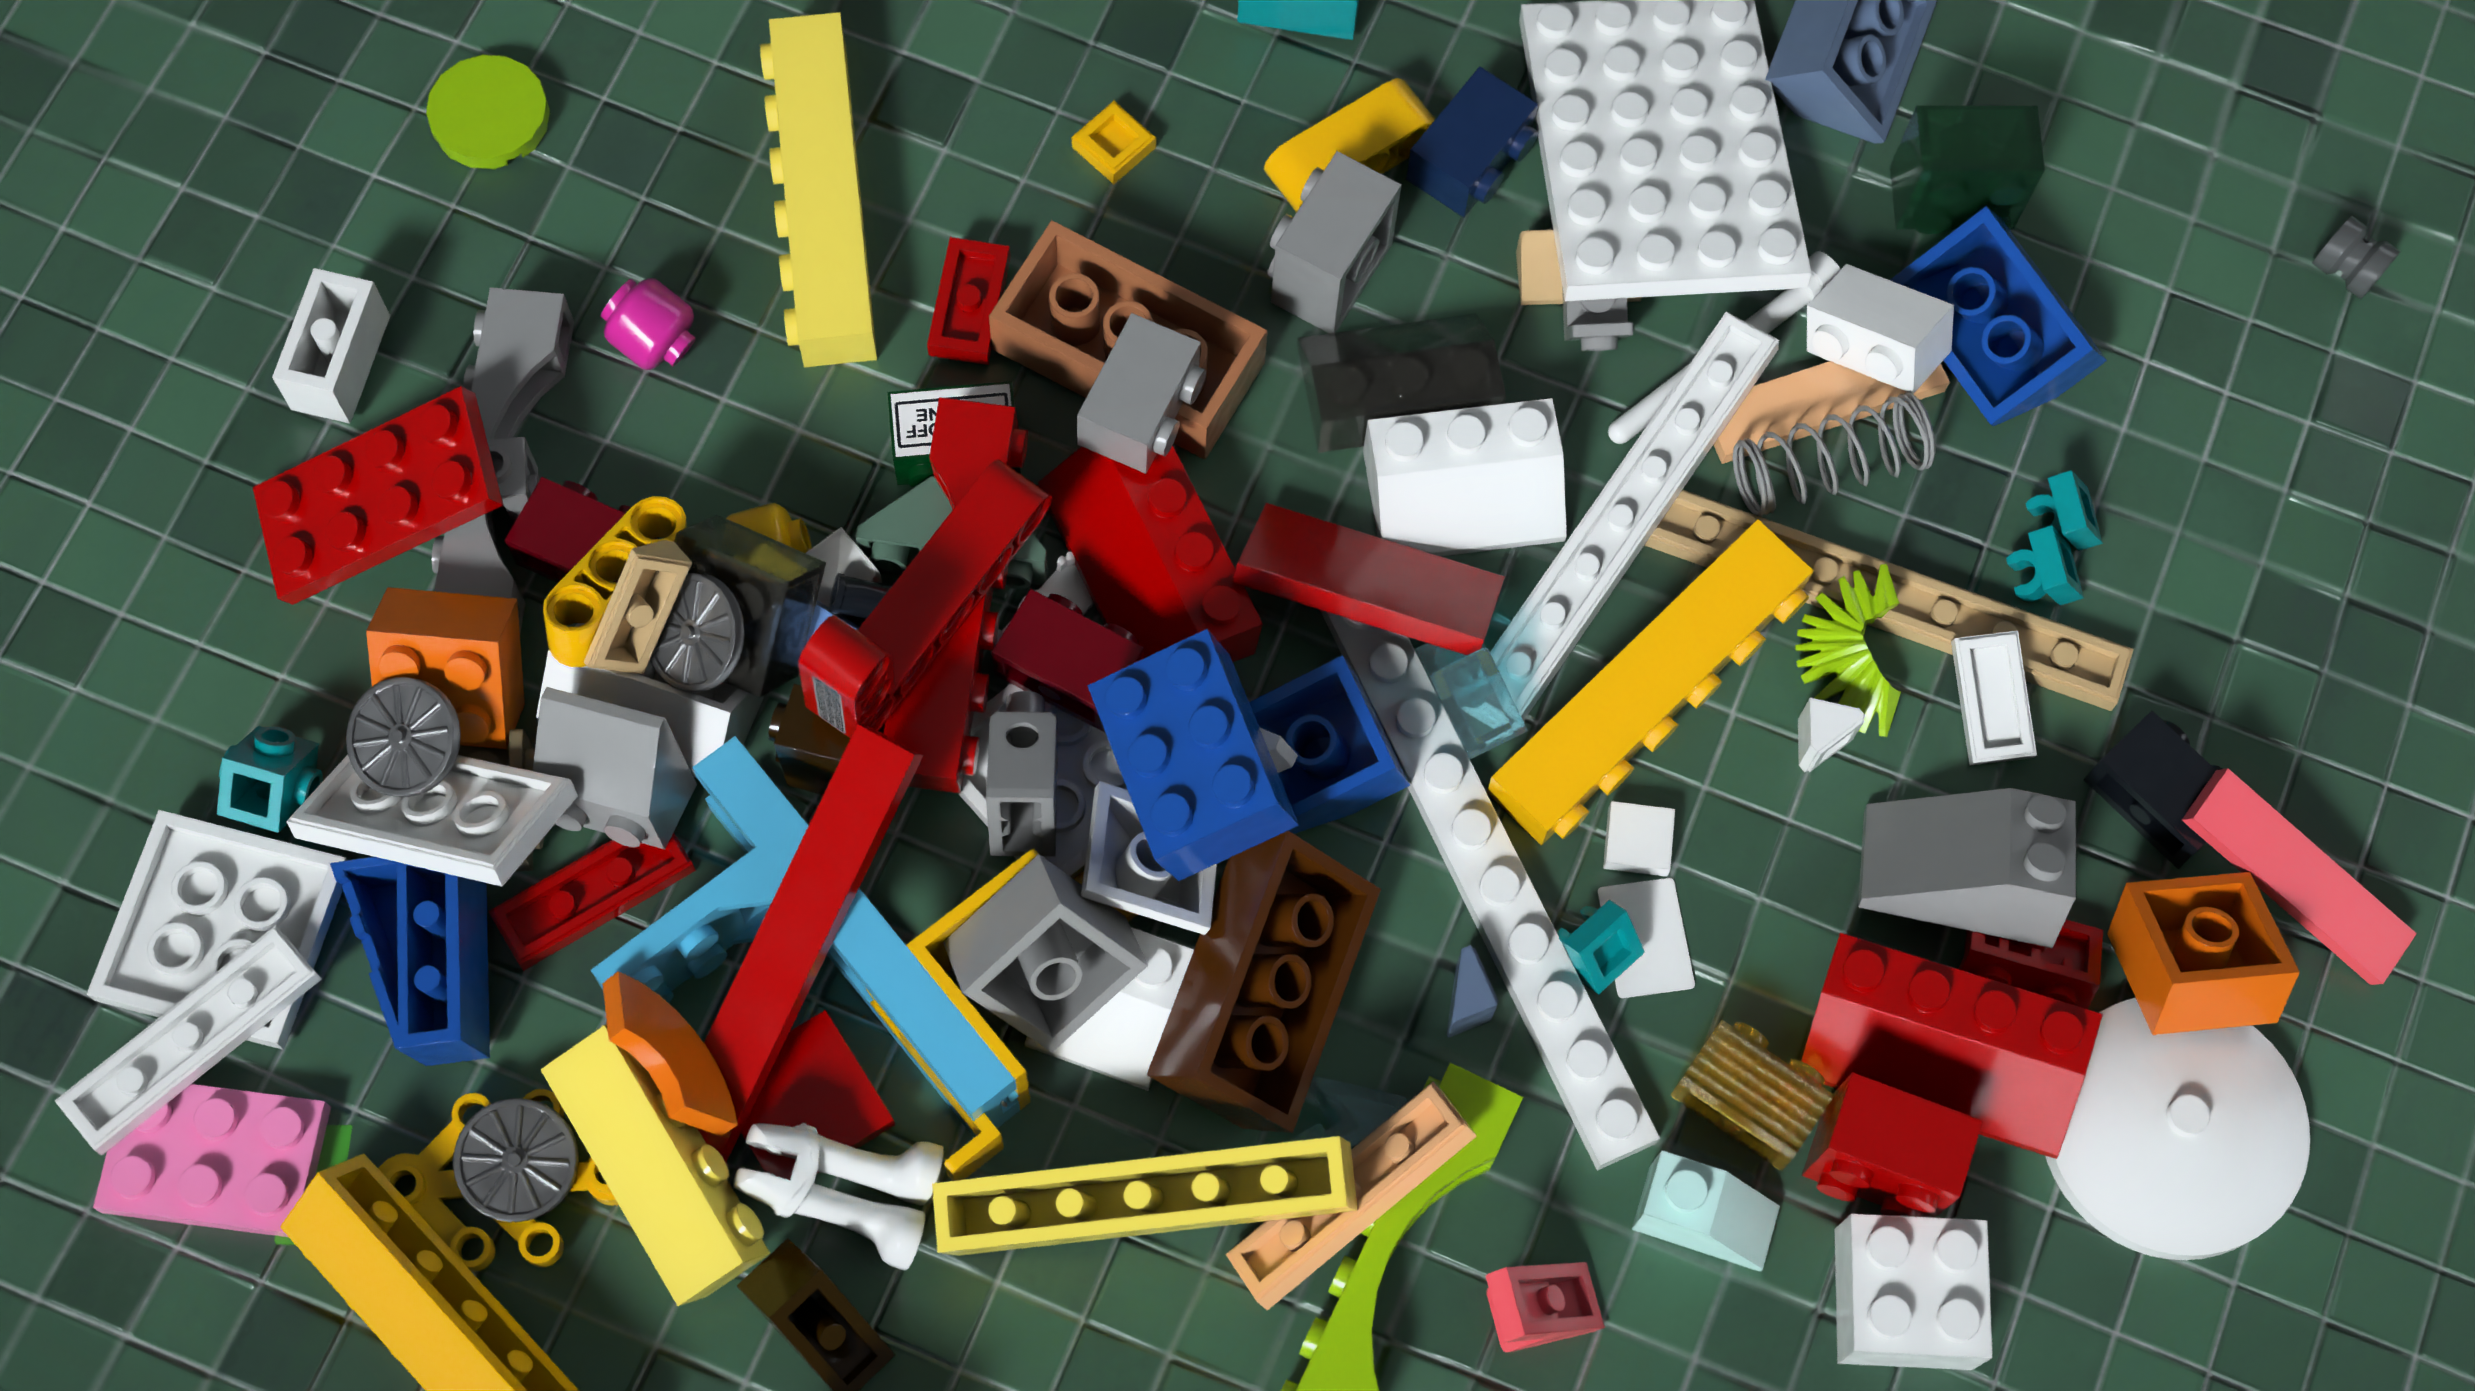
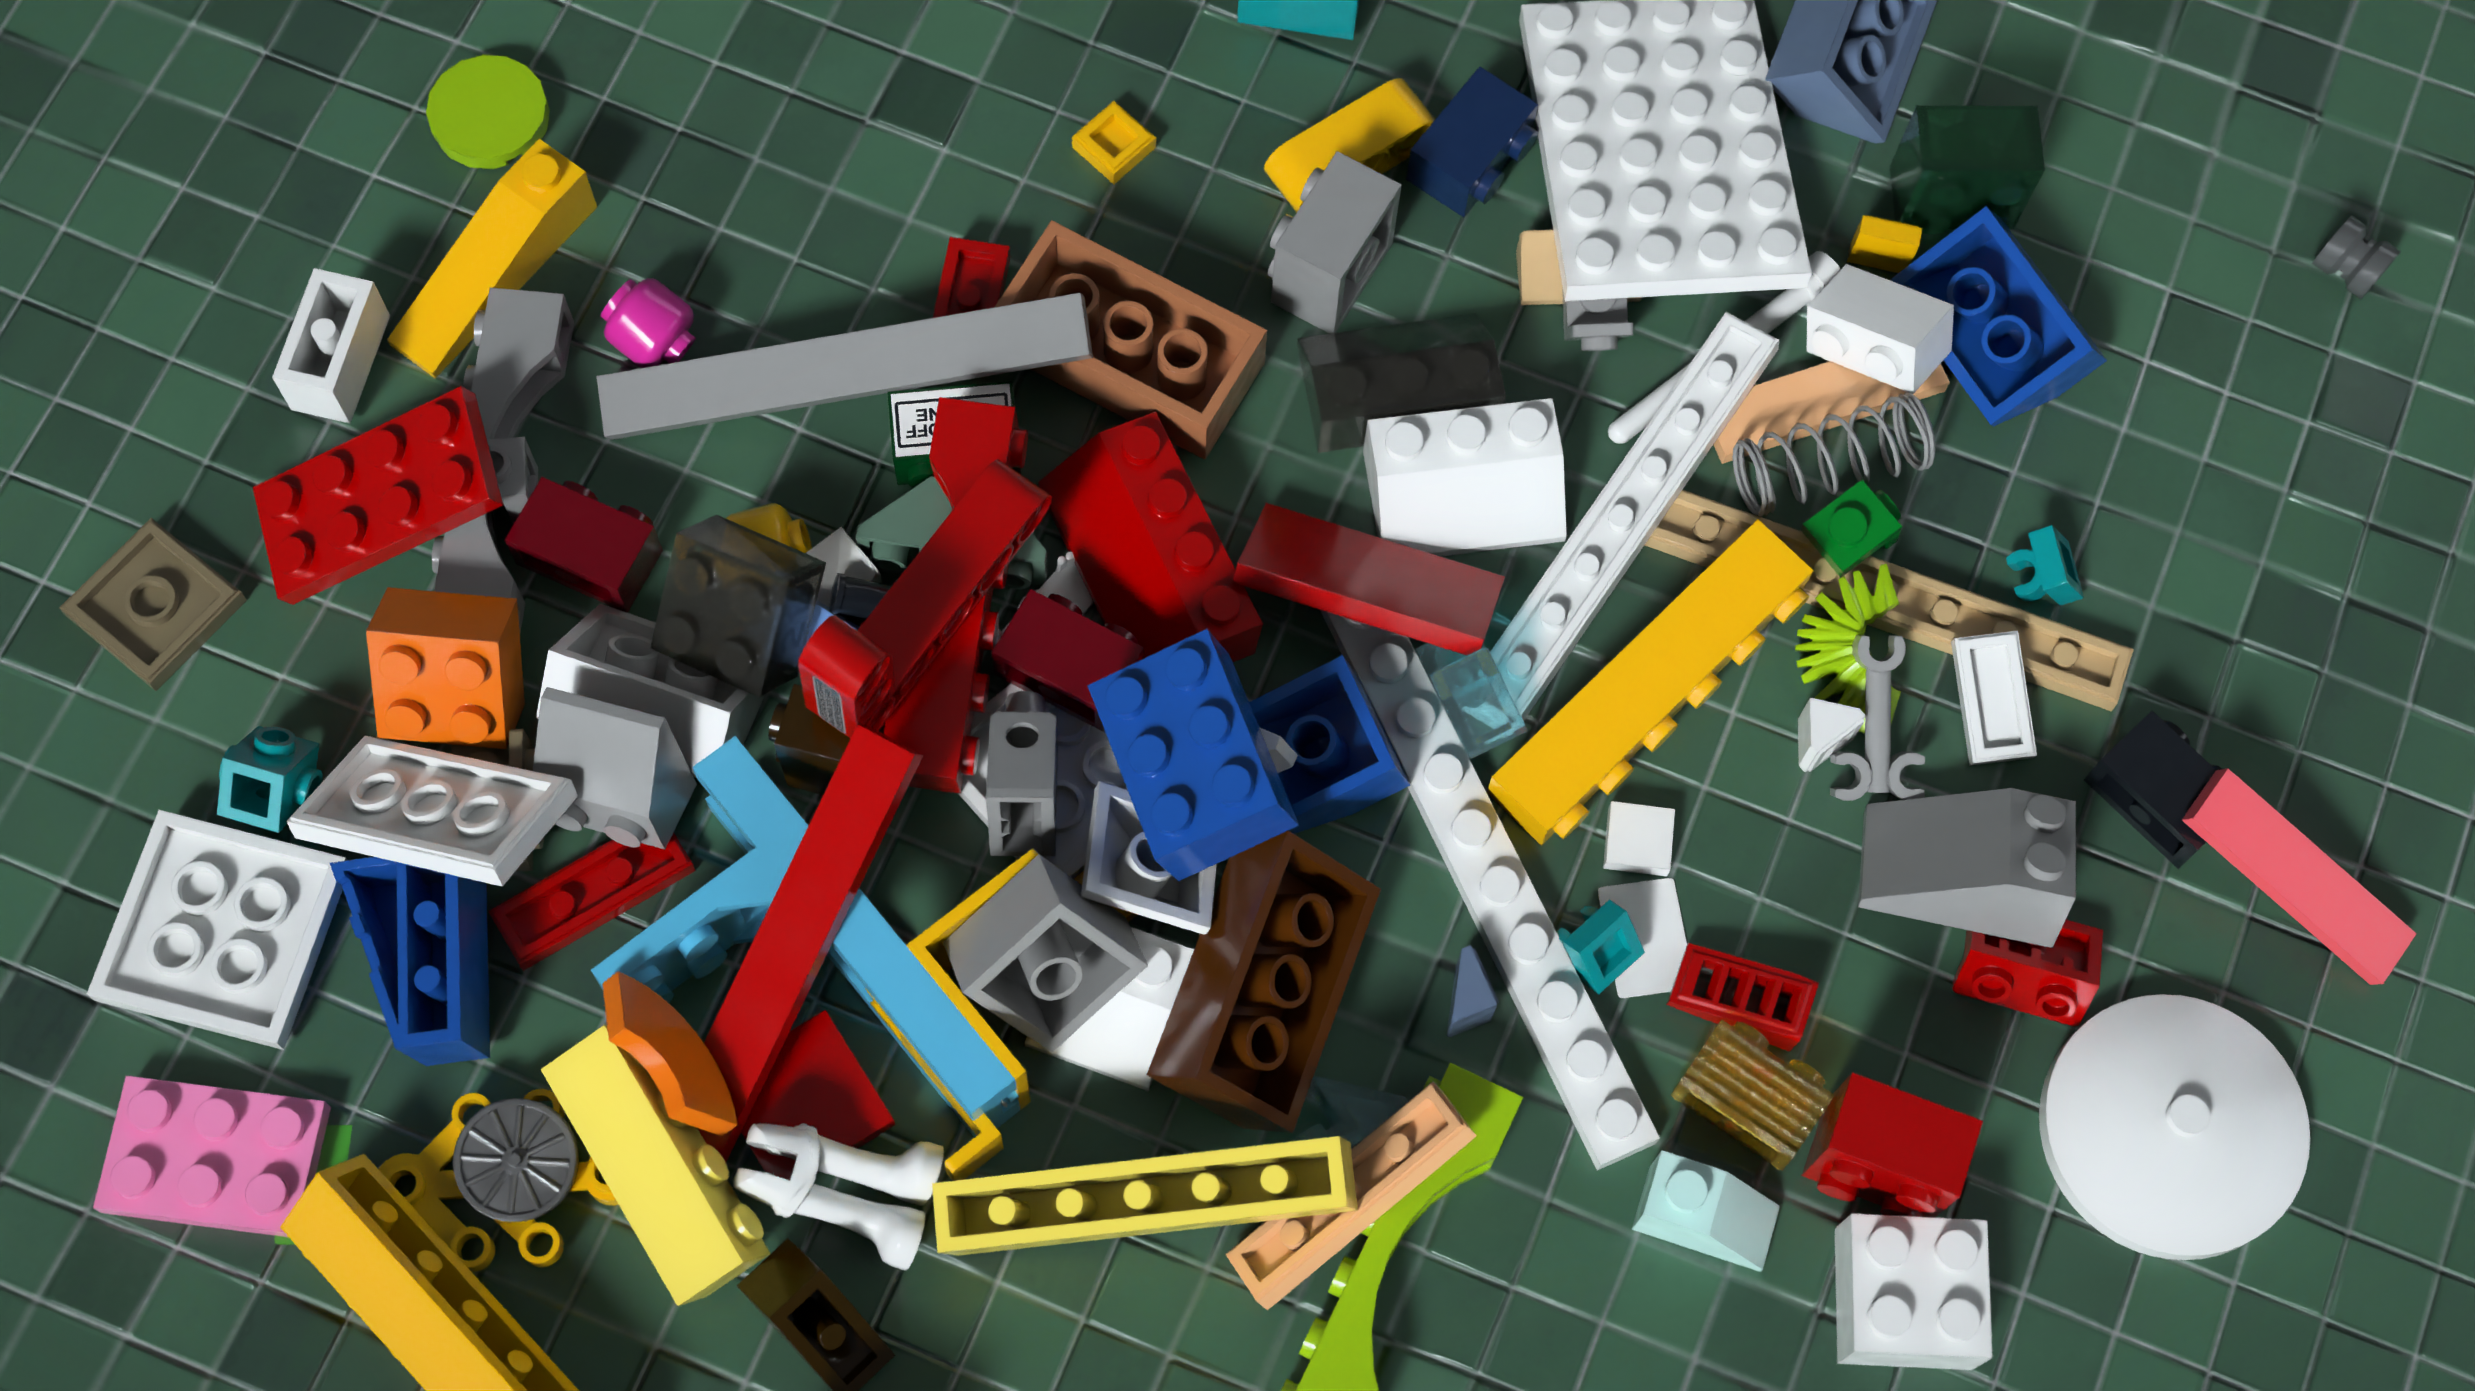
(153, 604): none -> dark tan tile
(187, 1040): white tile -> none
(403, 737): flat silver wheel -> none
(501, 247): none -> yellow slope
(588, 585): yellow beam -> none
(639, 608): tan slope -> none
(700, 636): flat silver wheel -> none
(821, 191): light yellow brick -> none
(845, 366): none -> light grey tile
(1140, 393): light grey brick -> none
(1542, 1304): coral slope -> none
(1772, 980): none -> red slope
(1854, 527): none -> green bracket
(1877, 771): none -> light grey bar
(1884, 244): none -> yellow tile
(1953, 1041): red slope -> none
(2071, 508): teal tile -> none
(2202, 953): orange brick -> none

